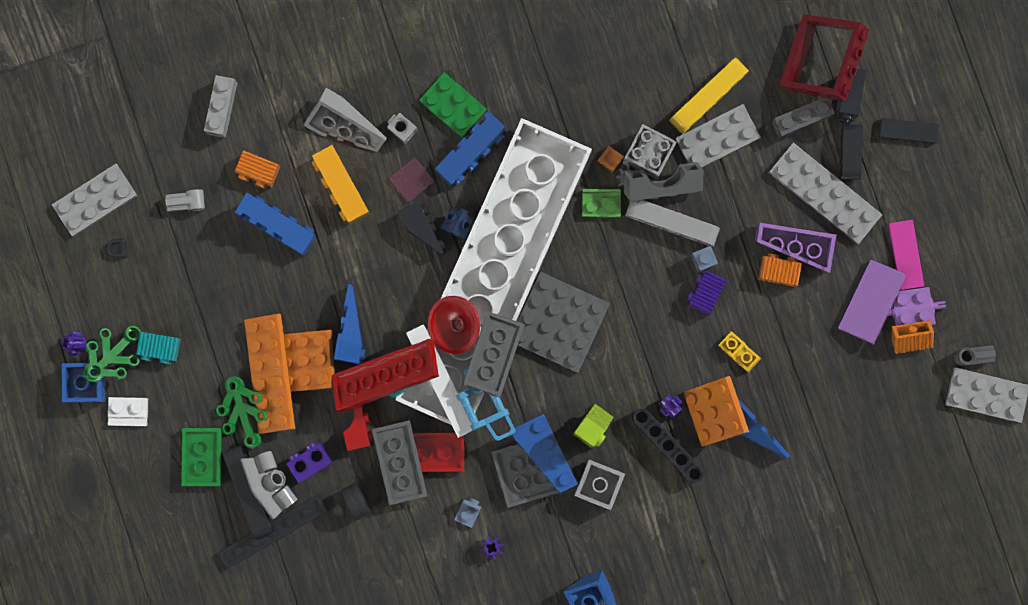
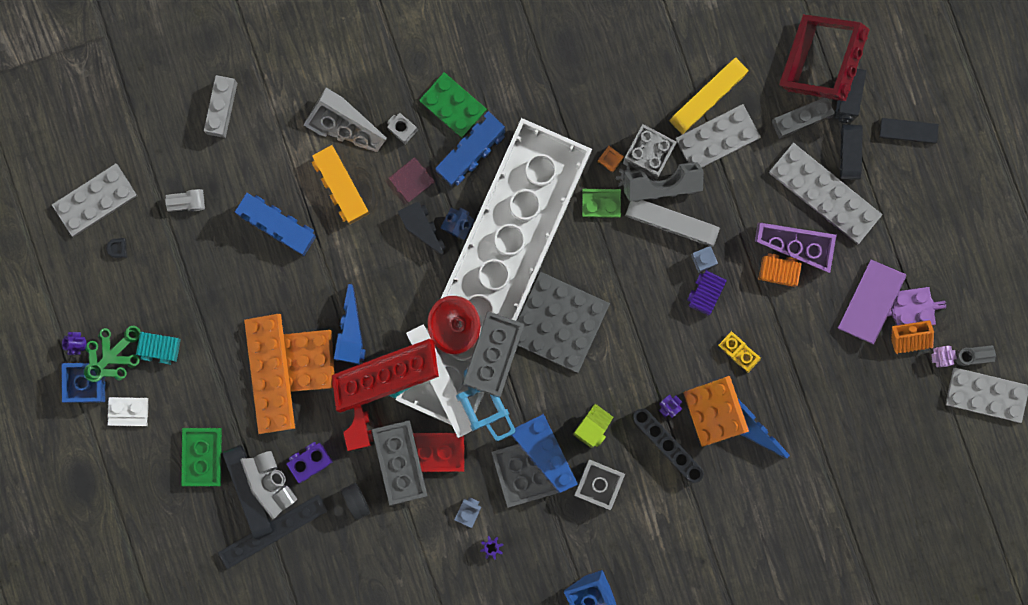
(241, 409): green plant -> none
(257, 169): orange brick -> none
(906, 253): dark pink piece -> none
(943, 356): none -> lavender gear

